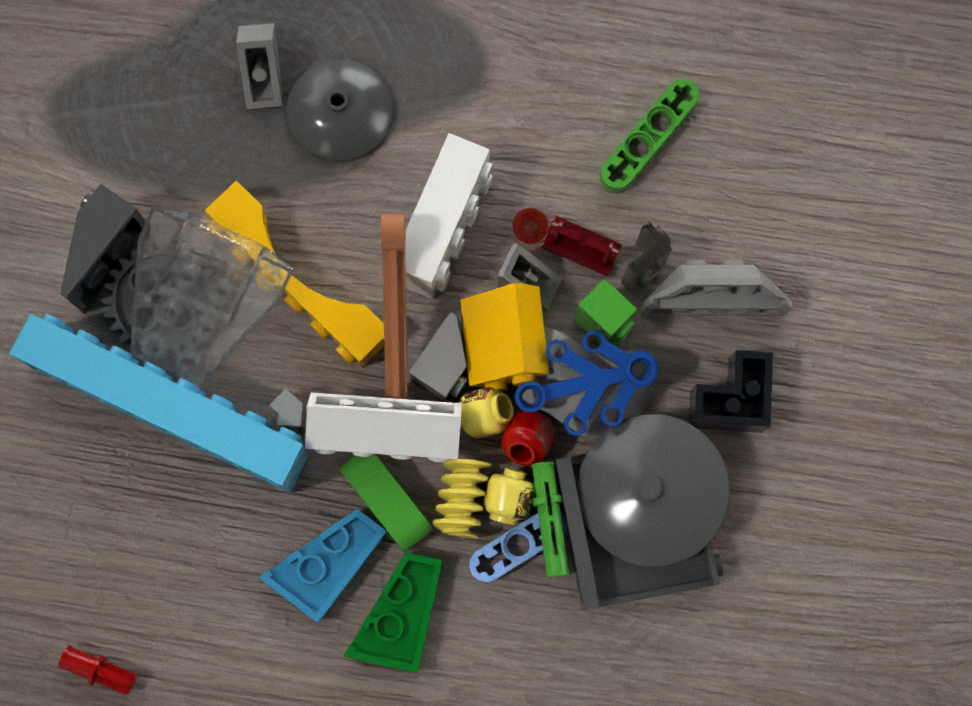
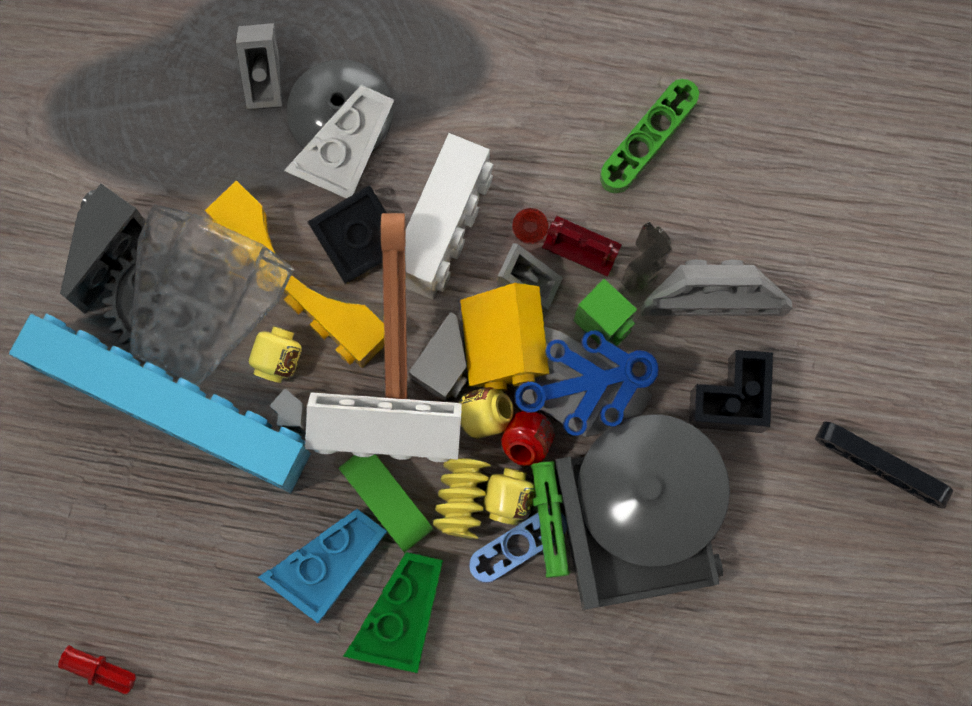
(275, 354): none -> light yellow head
(344, 143): none -> white wing
(351, 234): none -> black tile
(884, 465): none -> black beam

